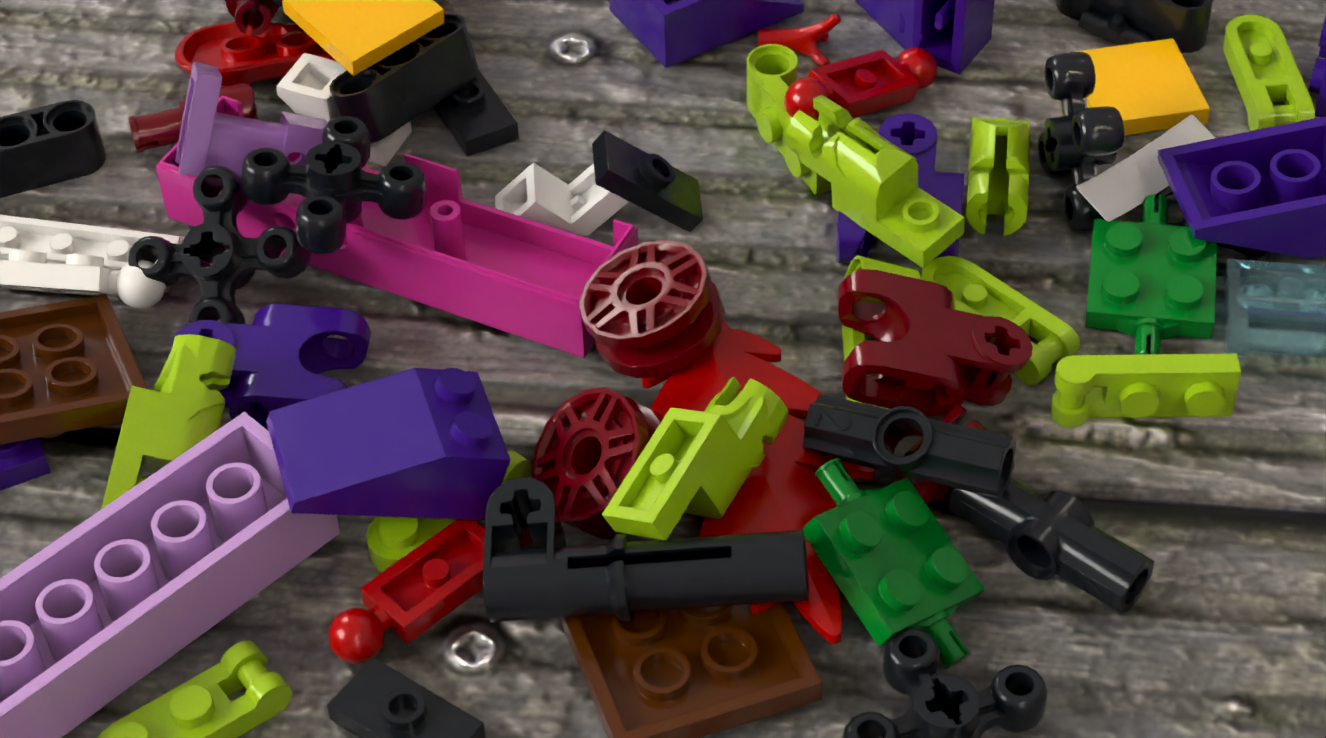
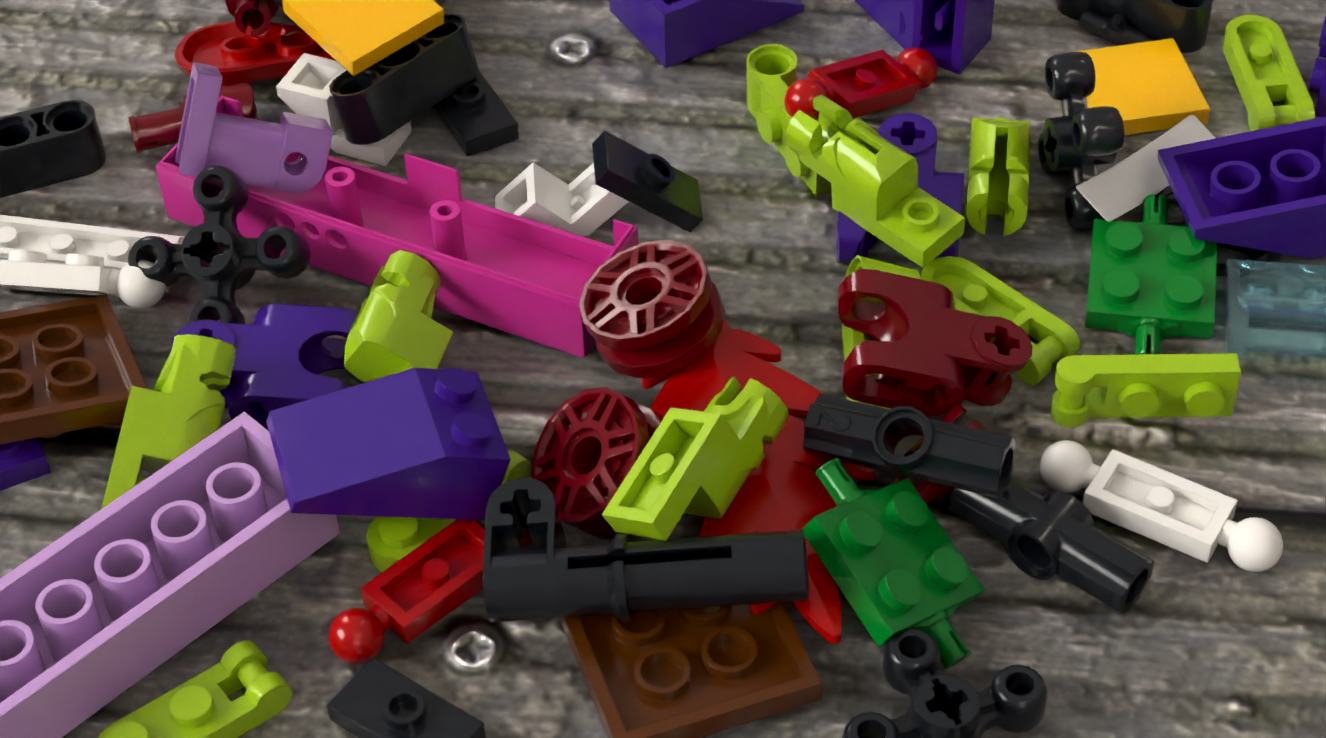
(333, 184): black gear -> none
(396, 322): none -> lime plate
(802, 39): red bar -> none
(1161, 506): none -> white plate

